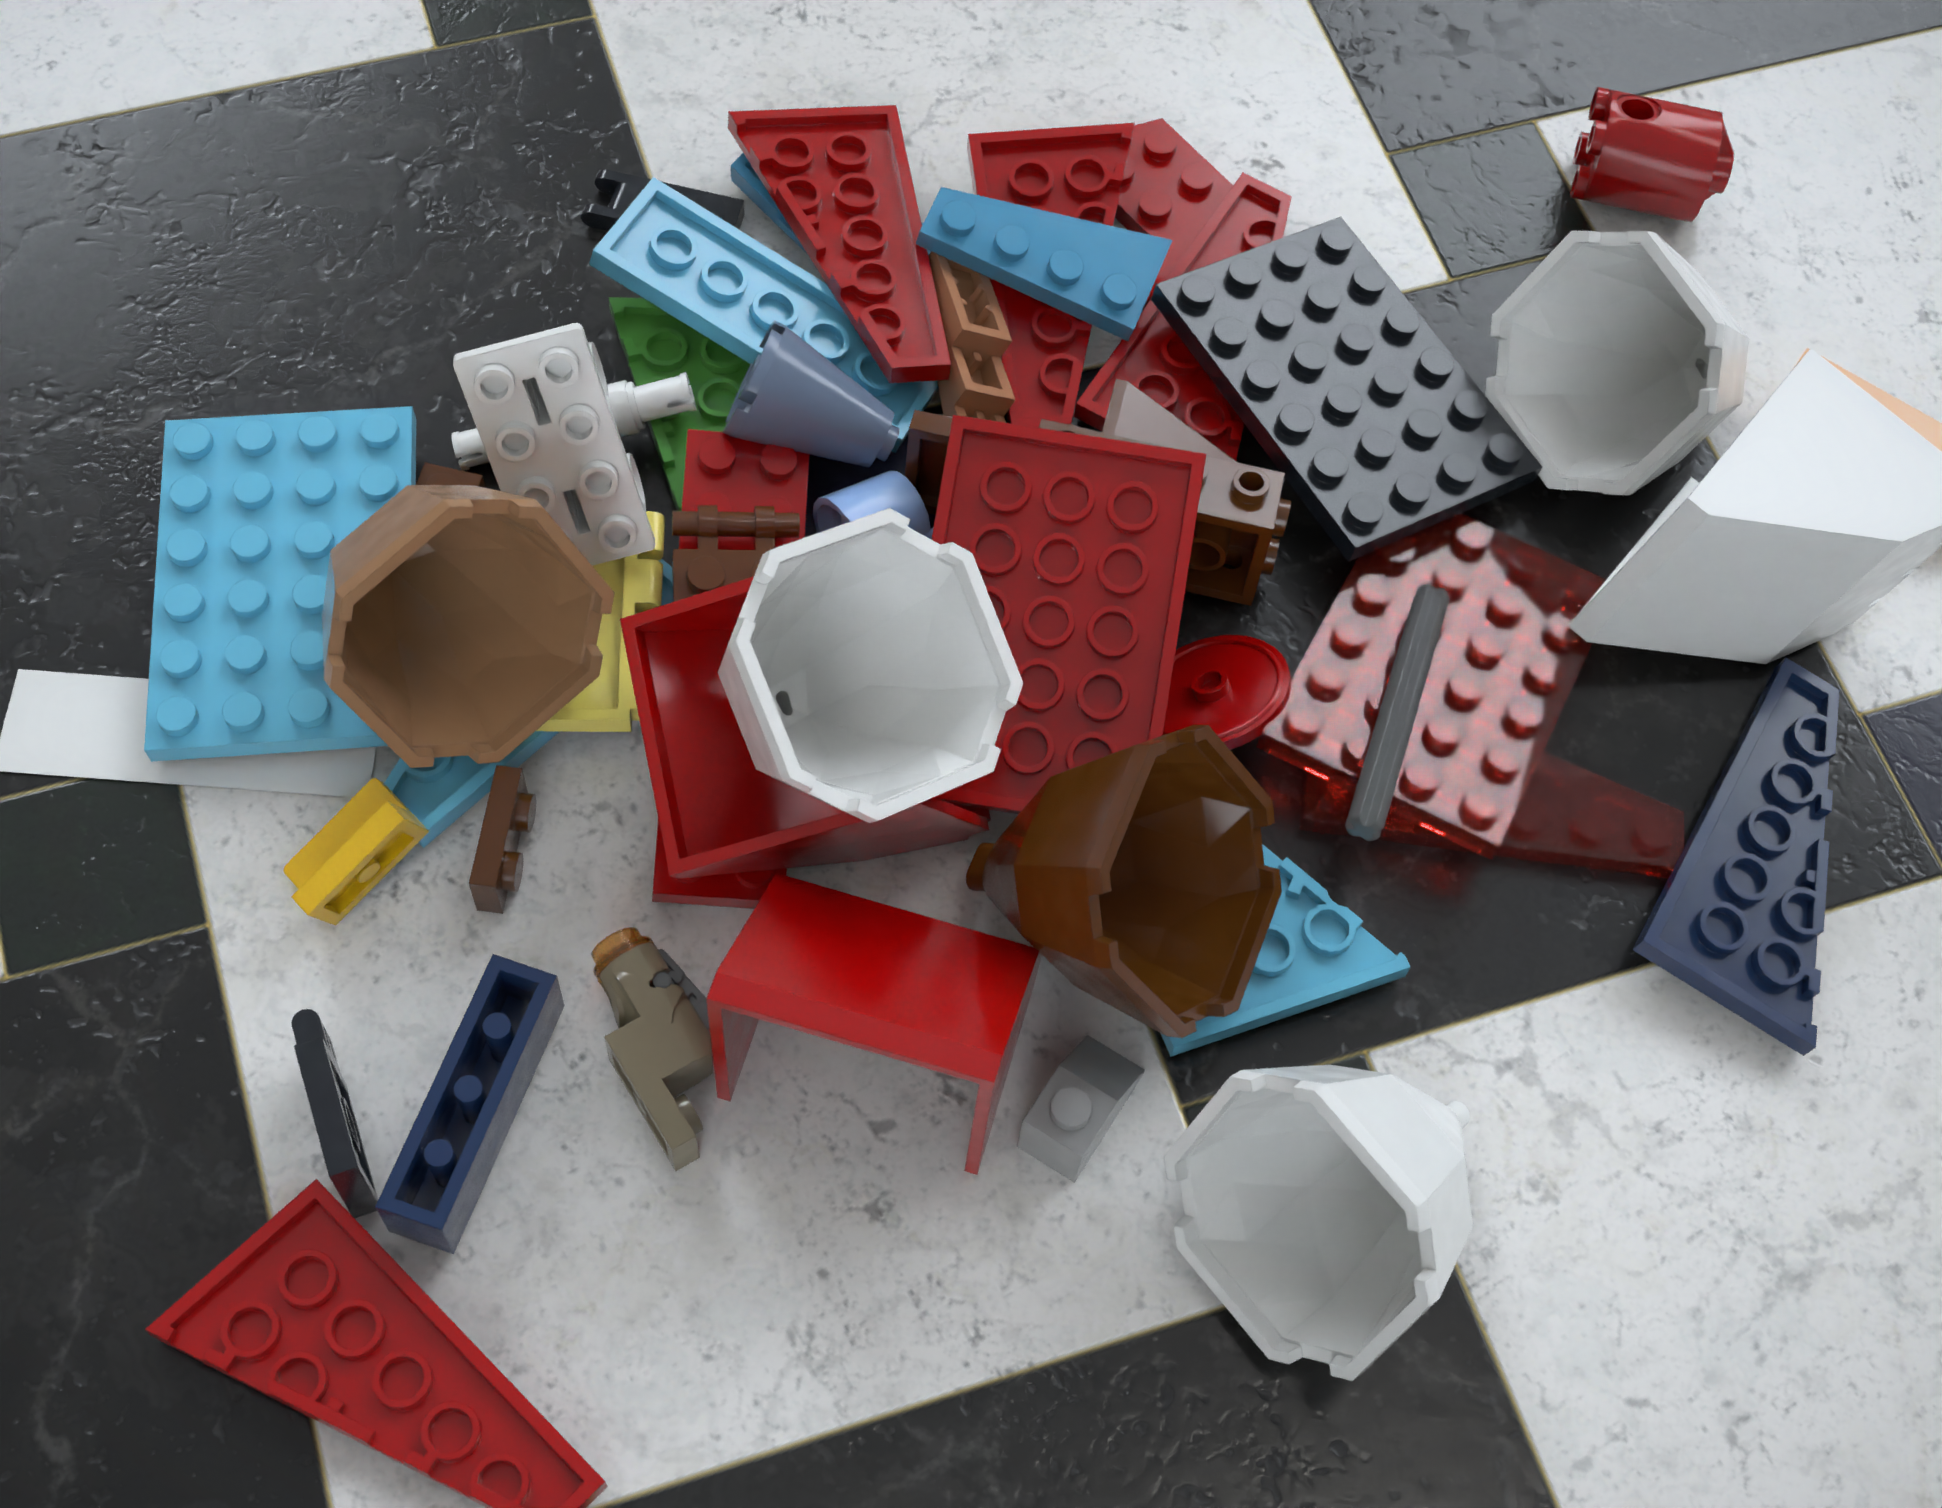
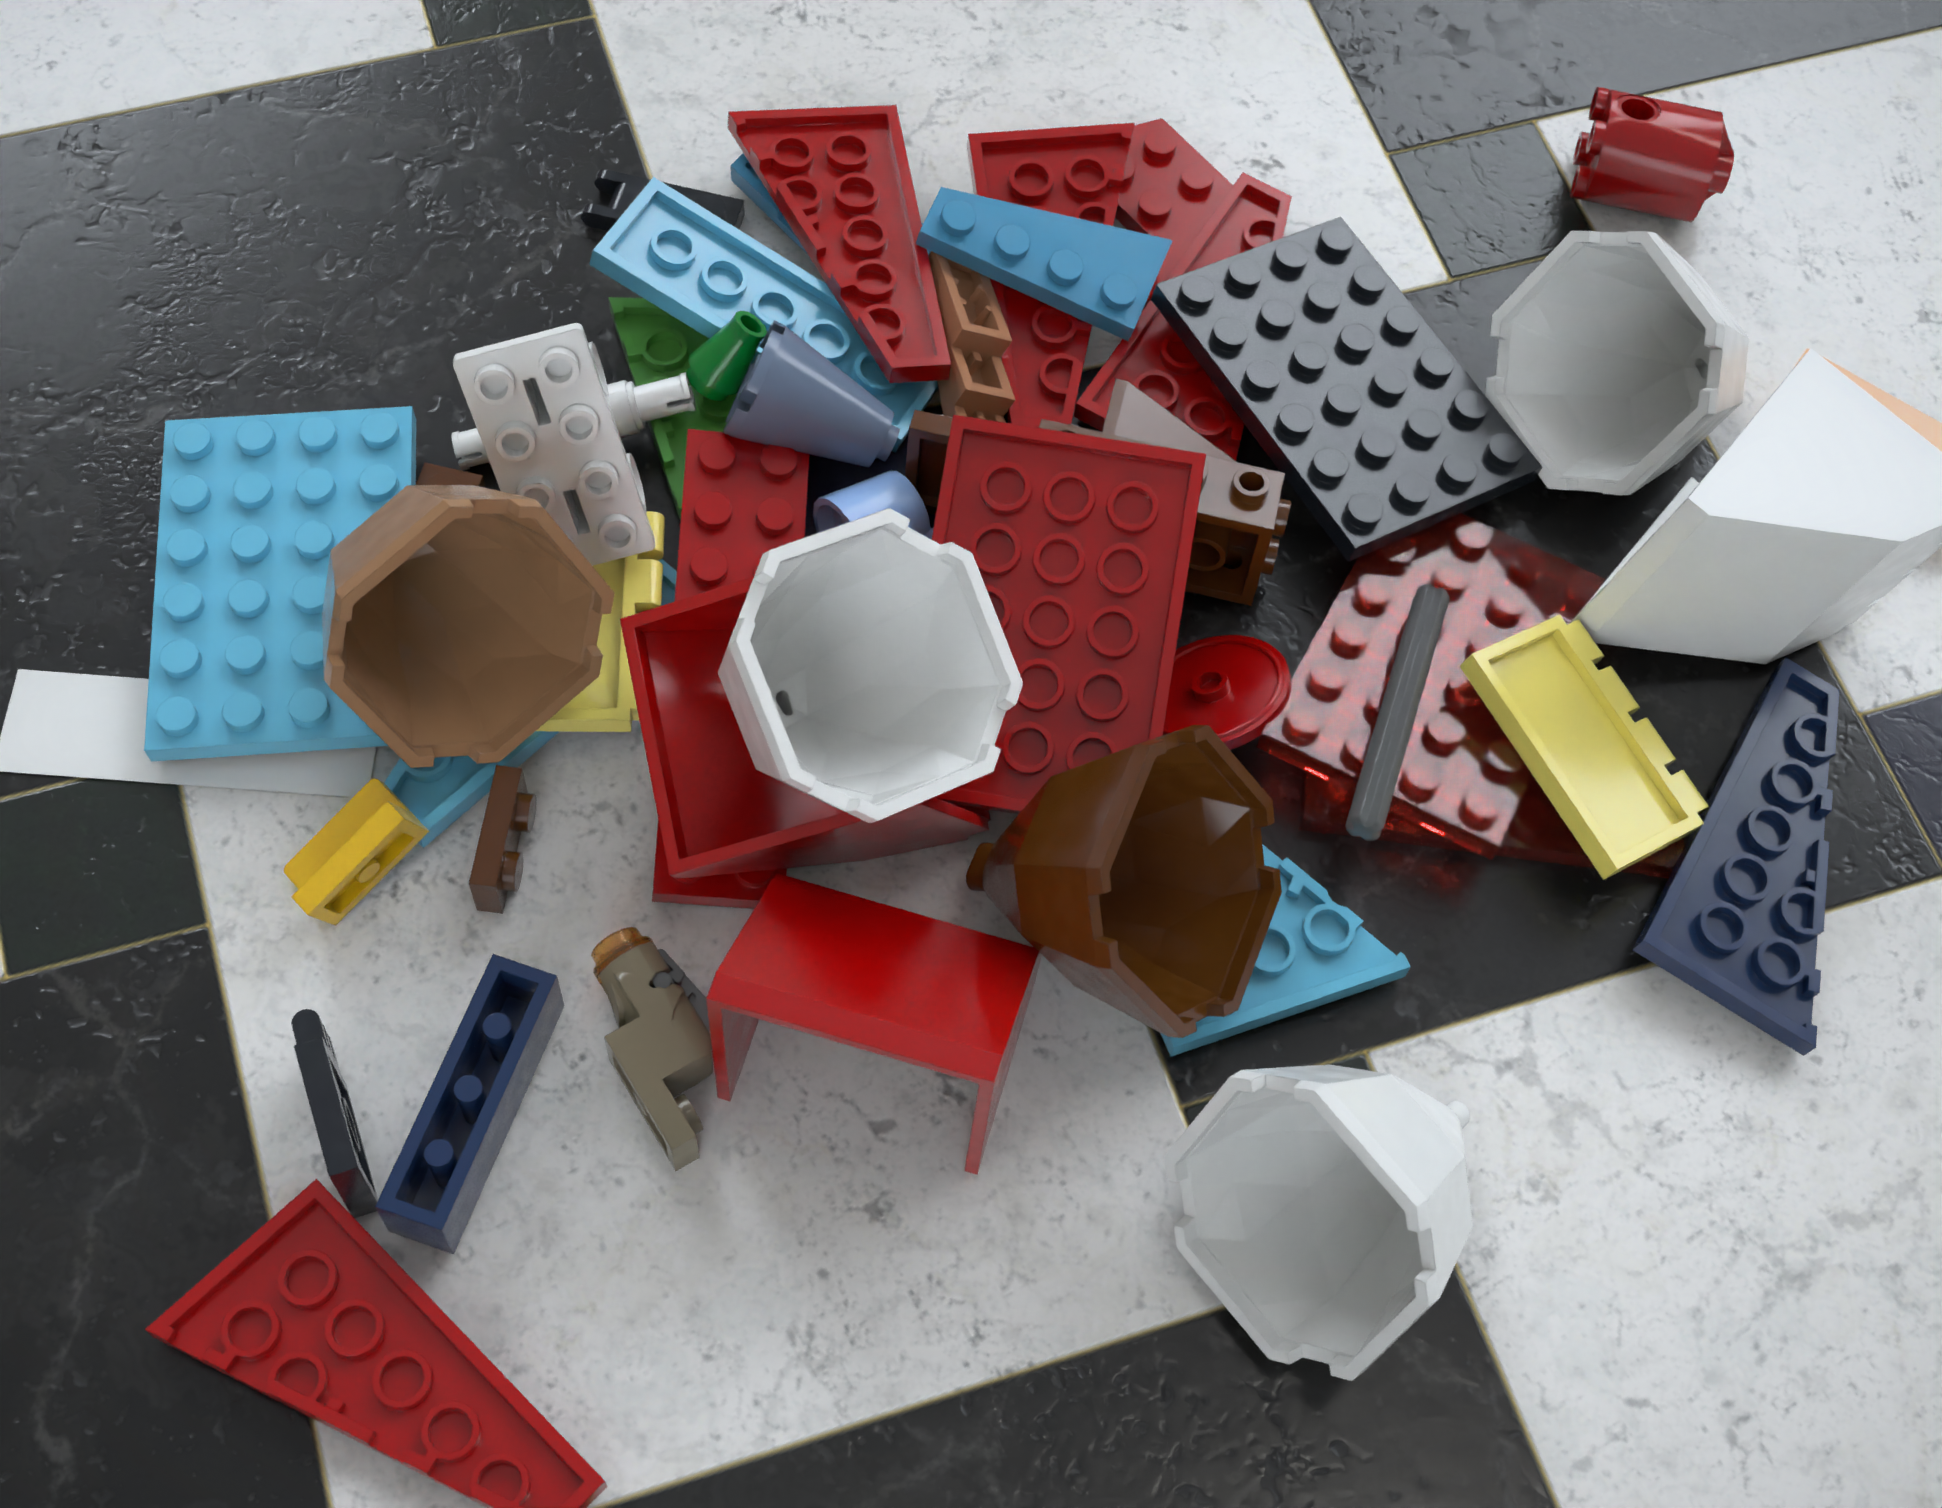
(710, 568): reddish brown plate -> none
(725, 358): none -> green cone
(1078, 1107): light grey slope -> none
(1583, 744): none -> light yellow hinge

